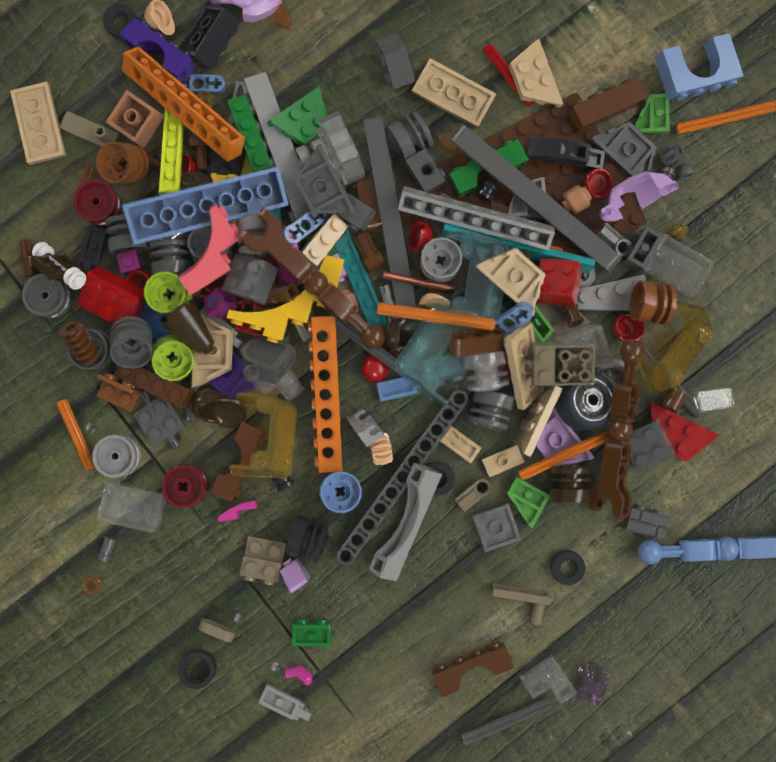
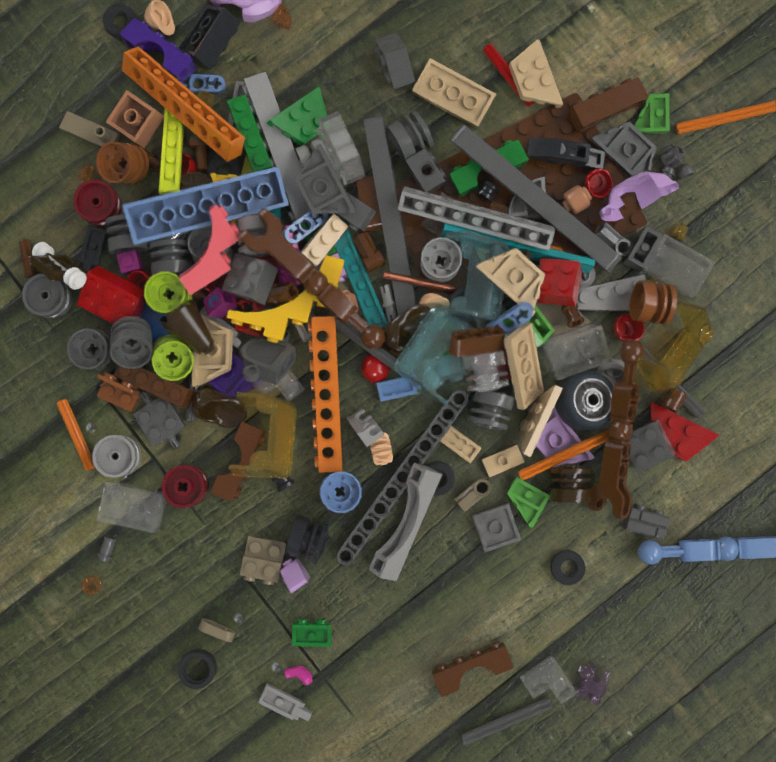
(38, 123): tan plate -> none
(79, 342): reddish brown piece -> none
(234, 513): dark pink slope -> none
(420, 234): red hair -> none
(436, 316): orange axle -> none
(444, 140): clear orange tile -> none
(537, 597): dark tan piece -> none
(562, 363): dark tan slope -> none
(679, 80): medium blue arch -> none
(713, 399): clear tile -> none

